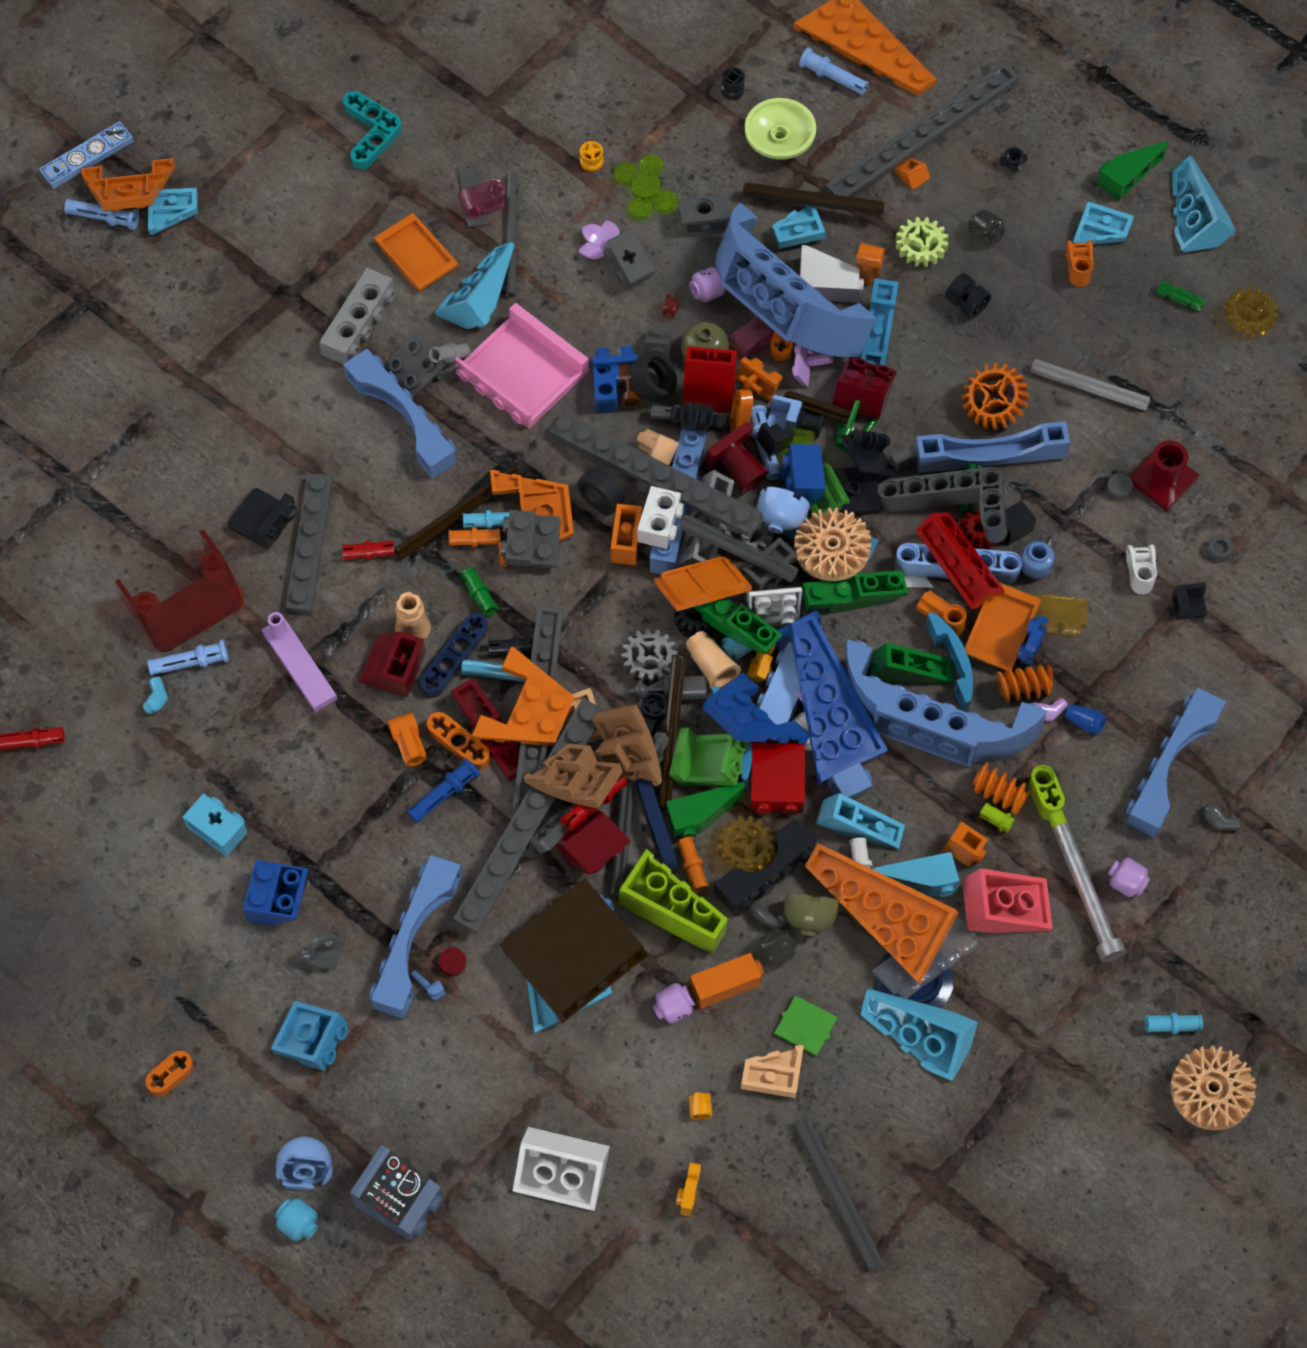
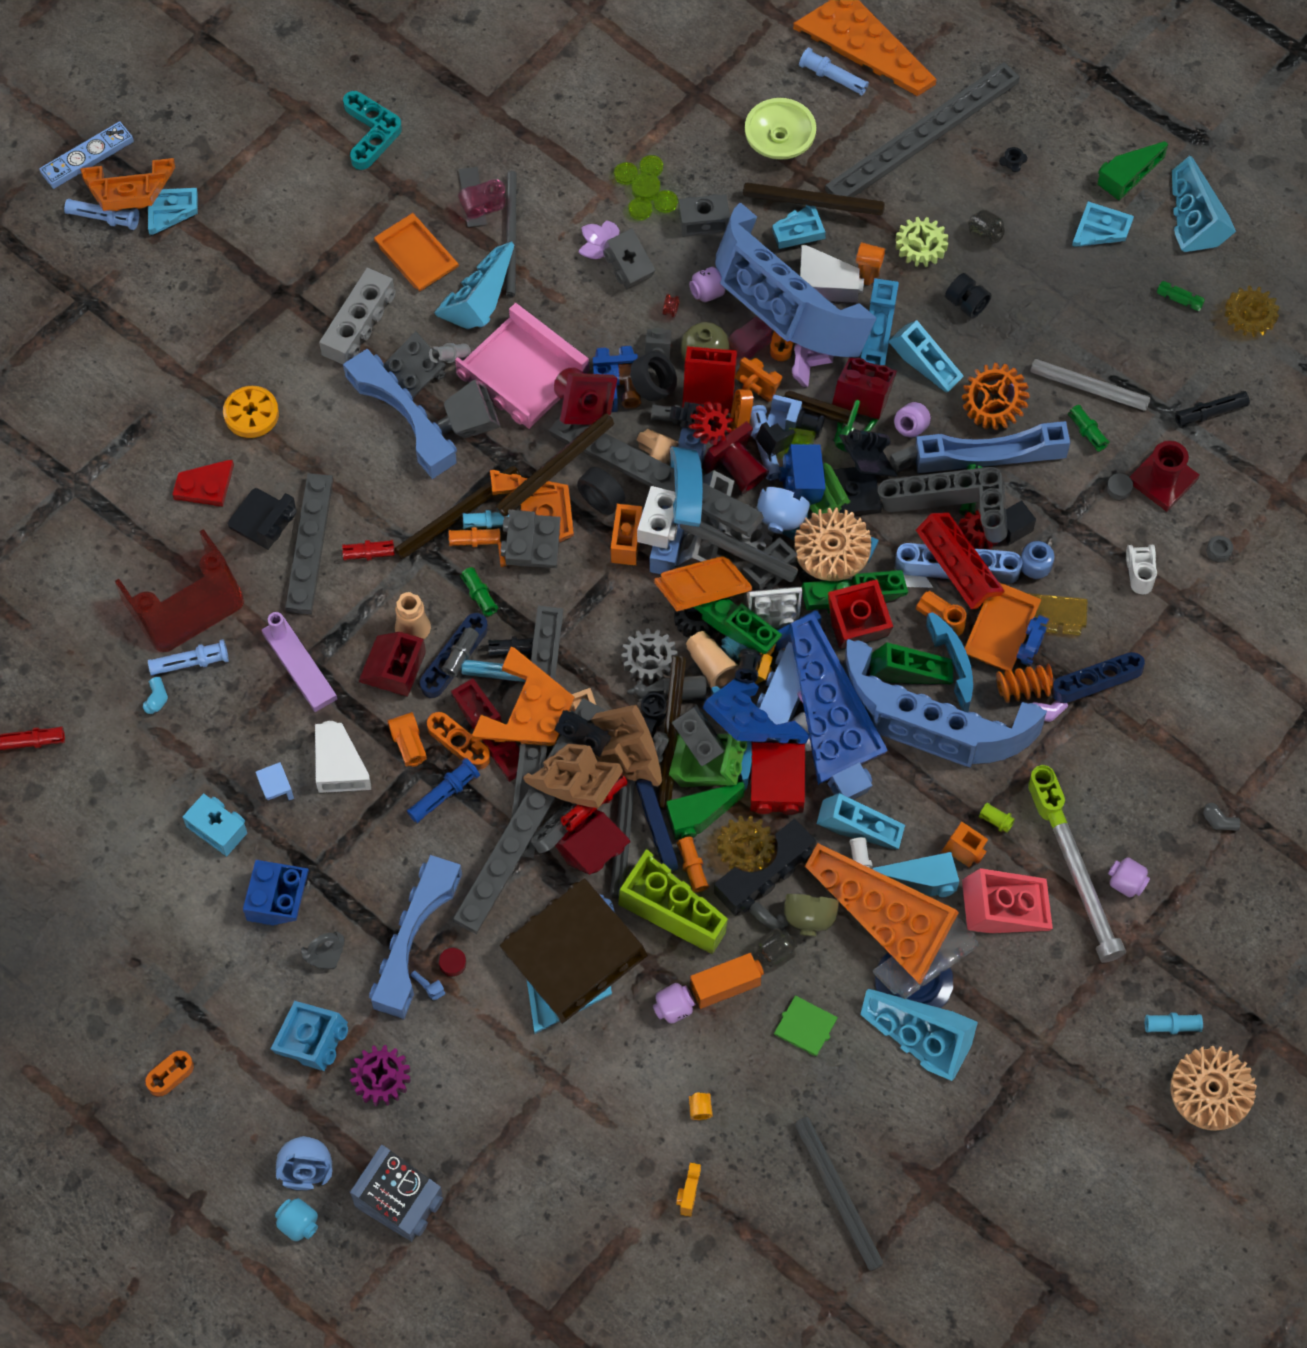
(204, 484): none -> red wing
(241, 402): none -> light orange wheel
(274, 782): none -> light blue panel
(337, 760): none -> white slope
(391, 1078): none -> magenta gear
(460, 652): none -> dark grey axle
(469, 412): none -> dark grey torso
(555, 464): none -> dark brown axle
(560, 1168): white slope -> none
(578, 731): none -> black hinge
(584, 395): none -> dark red plant
(593, 150): light orange wheel -> none
(688, 486): none -> dark azure slope
(699, 735): none -> dark grey brick
(717, 416): none -> red gear
(732, 83): black wheel -> none
(748, 665): none -> black bush
(774, 1073): light nougat wing -> none
(859, 613): none -> red slope
(912, 173): orange slope -> none
(912, 419): none -> lavender head
(925, 356): none -> medium azure slope
(1000, 788): orange piece -> none
(1080, 262): orange piece -> none
(1087, 719): blue cone -> none
(1088, 428): none -> green pin
(1096, 674): none -> dark blue beam
(1153, 805): medium blue arch -> none
(1189, 601): black panel -> none
(1202, 411): none -> black pin

